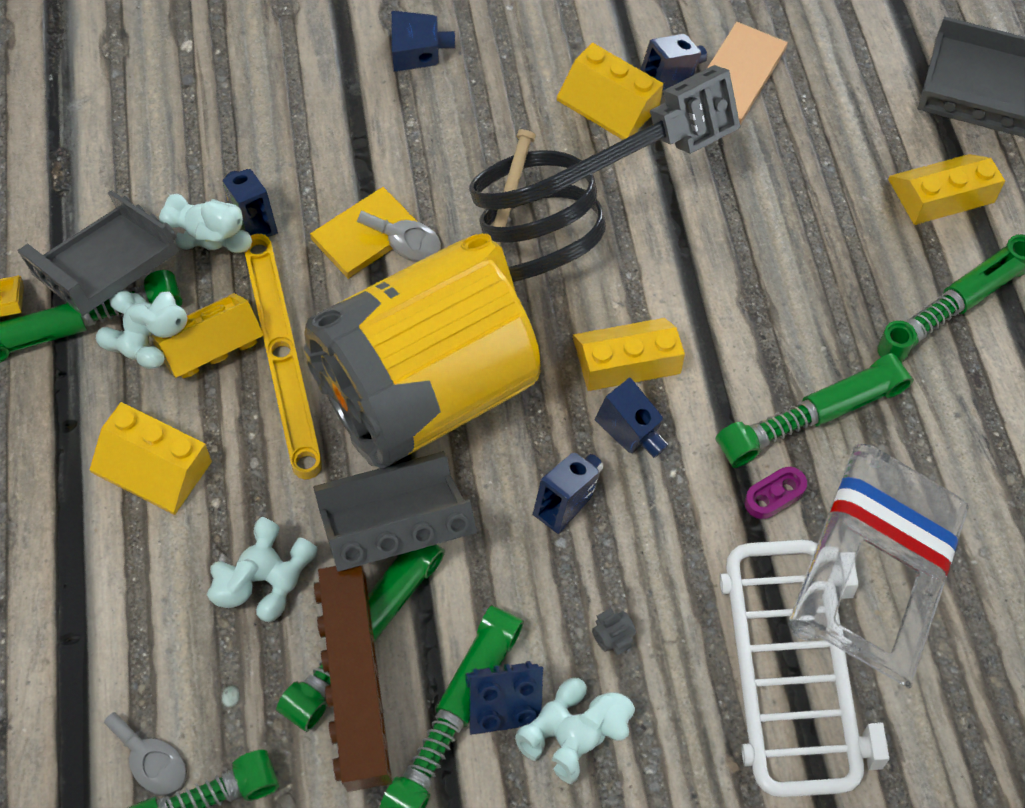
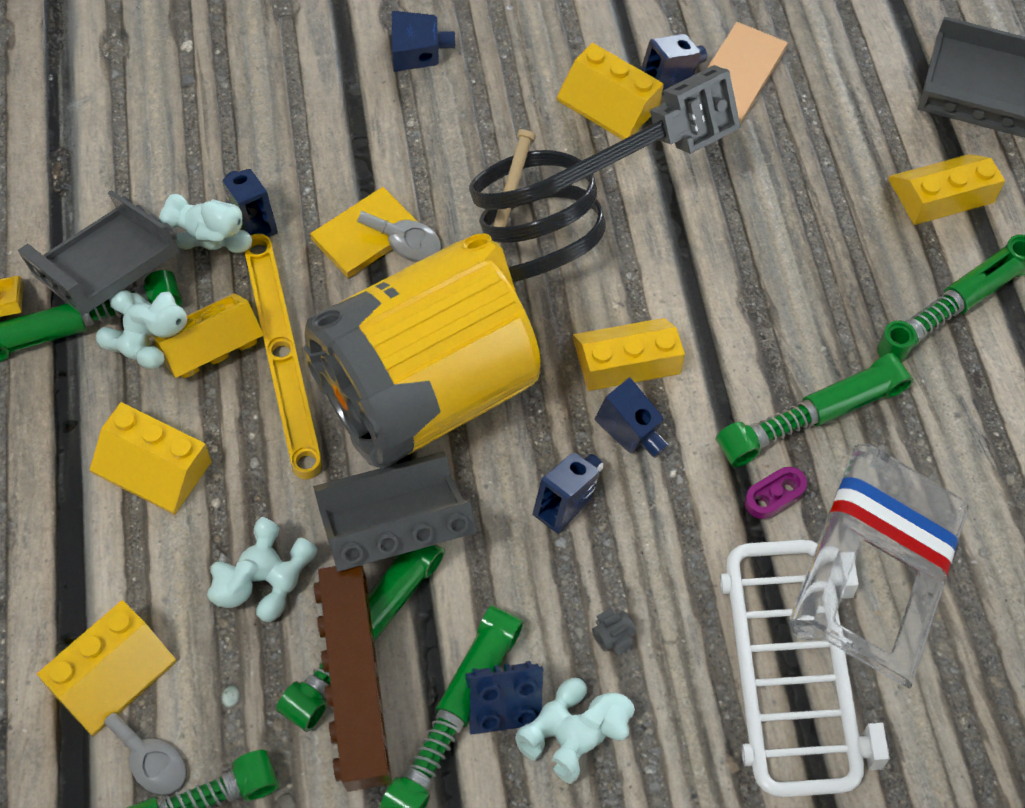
(106, 667): none -> yellow slope

